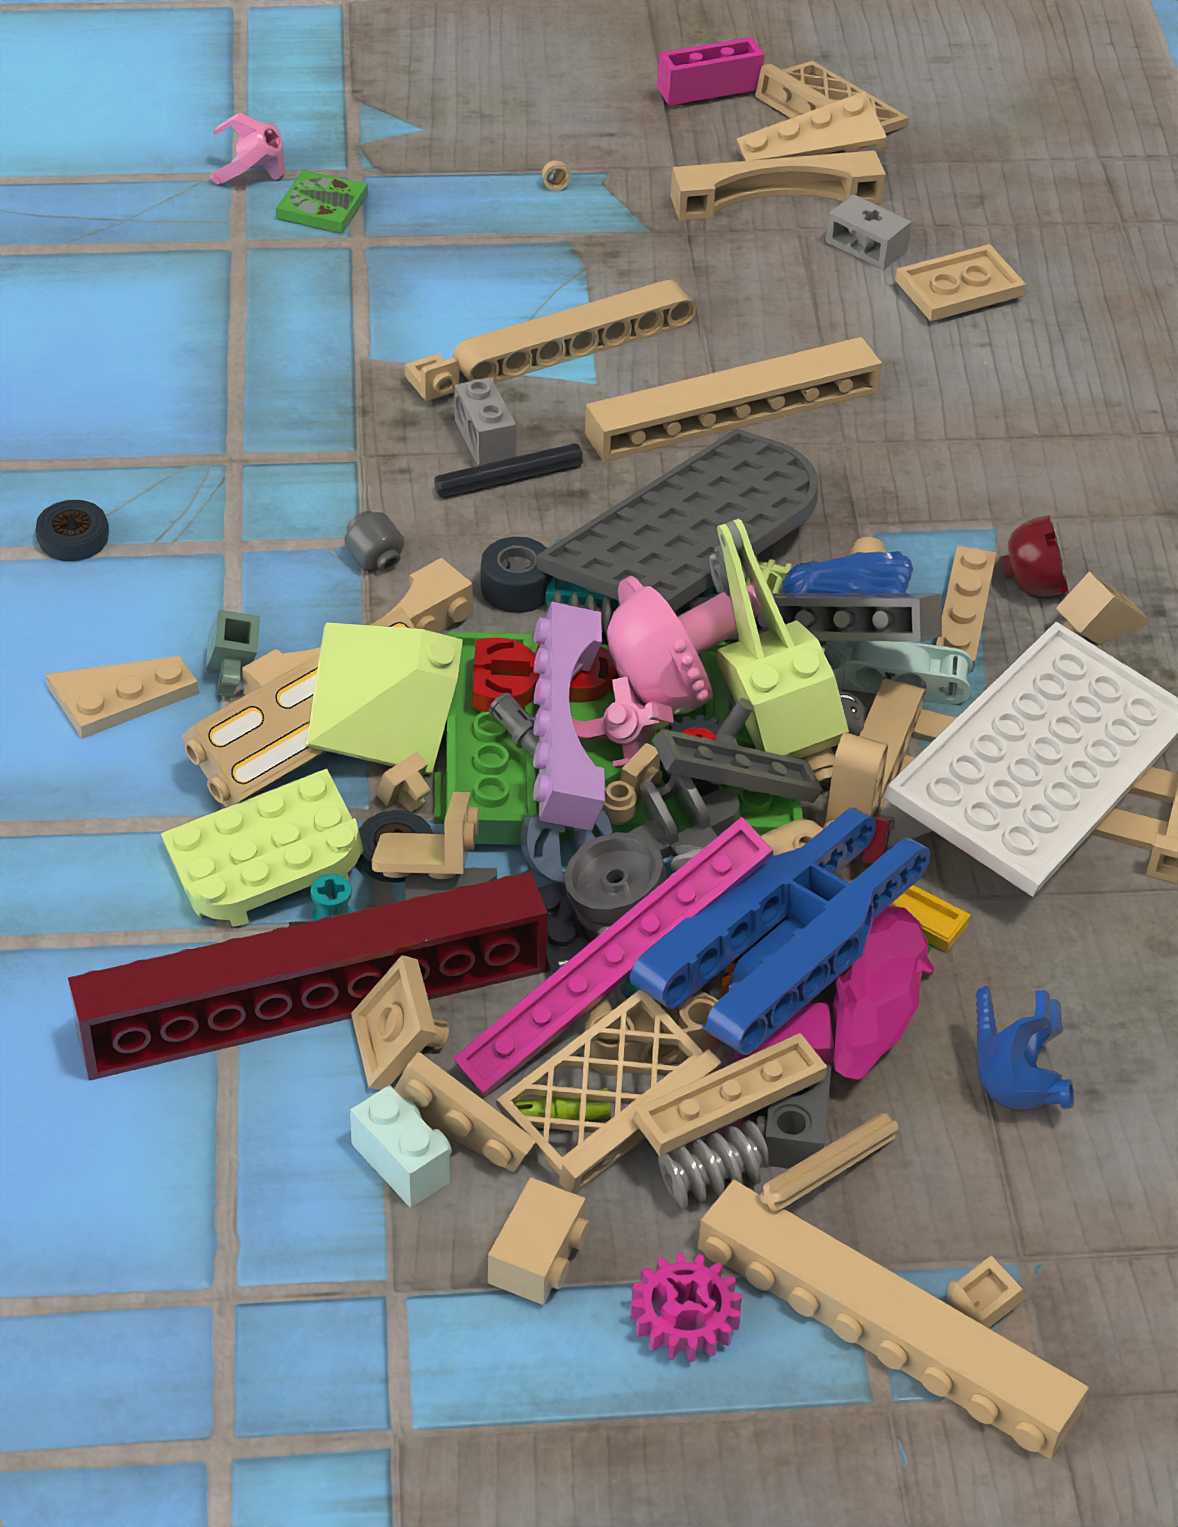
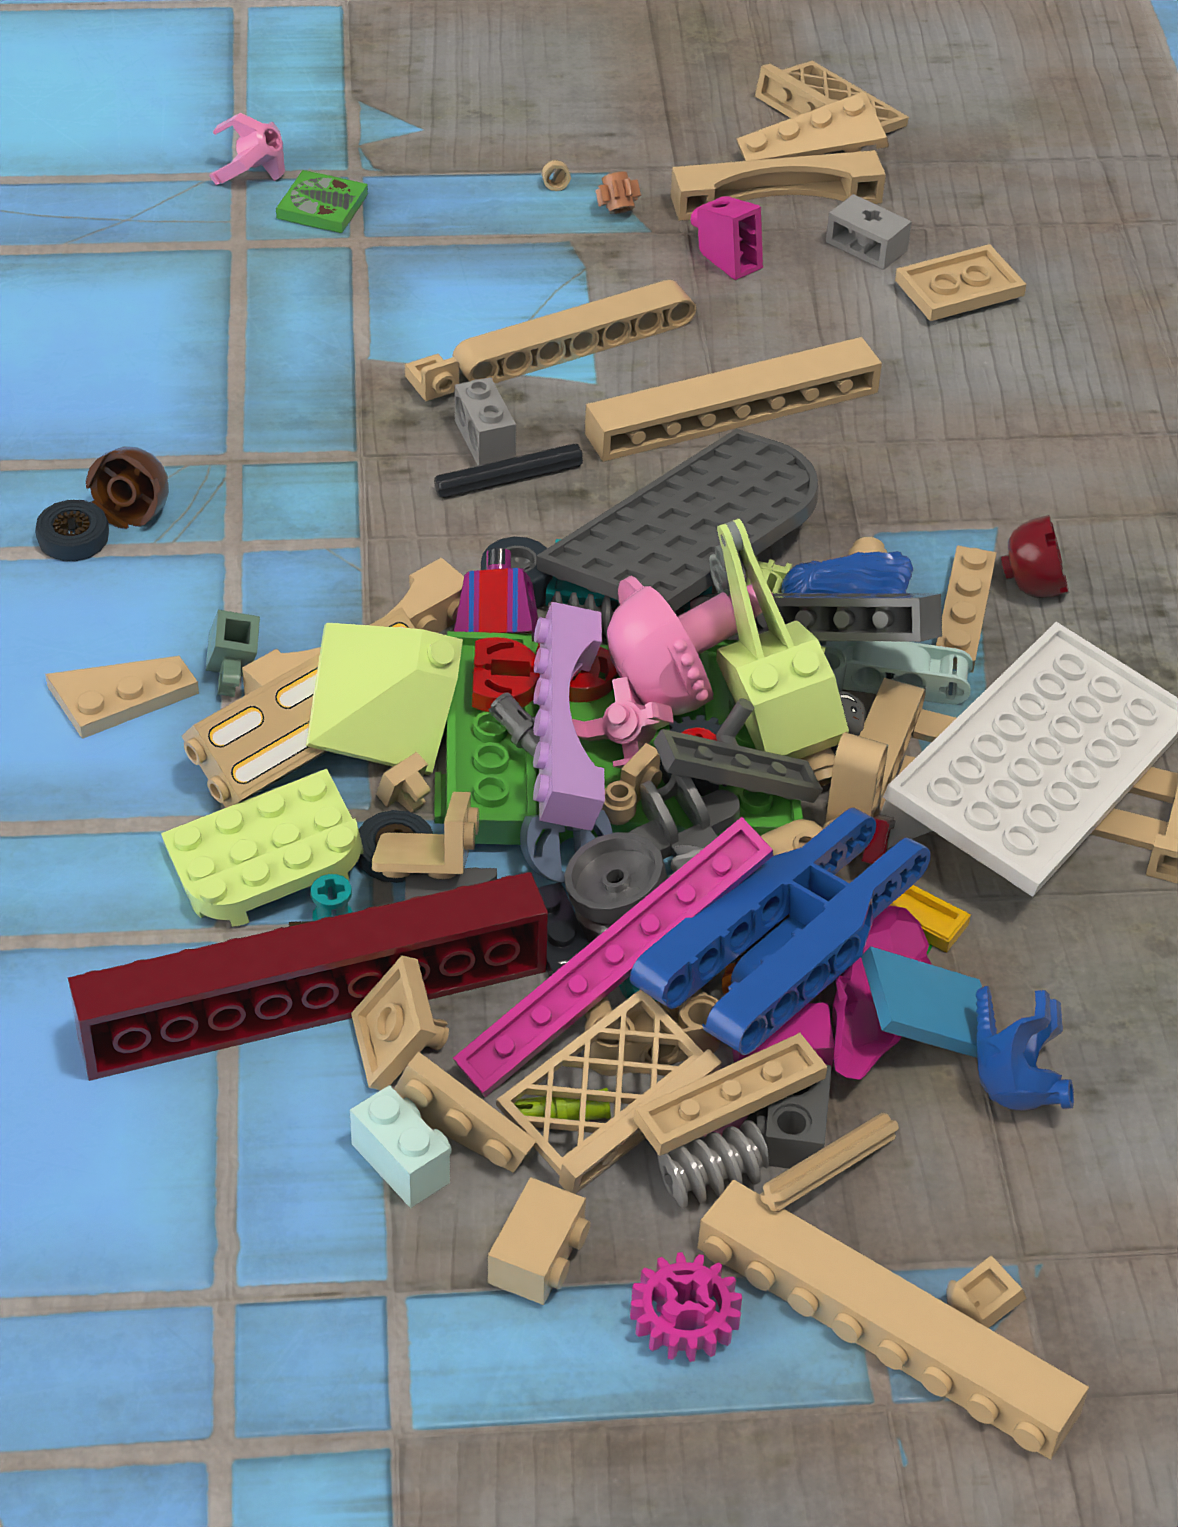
(128, 486): none -> reddish brown cylinder
(374, 541): dark grey head -> none
(497, 598): none -> torso
(618, 192): none -> nougat gear
(709, 71): dark pink brick -> none
(730, 235): none -> dark pink torso
(923, 1001): none -> dark azure tile
(1100, 611): tan slope -> none

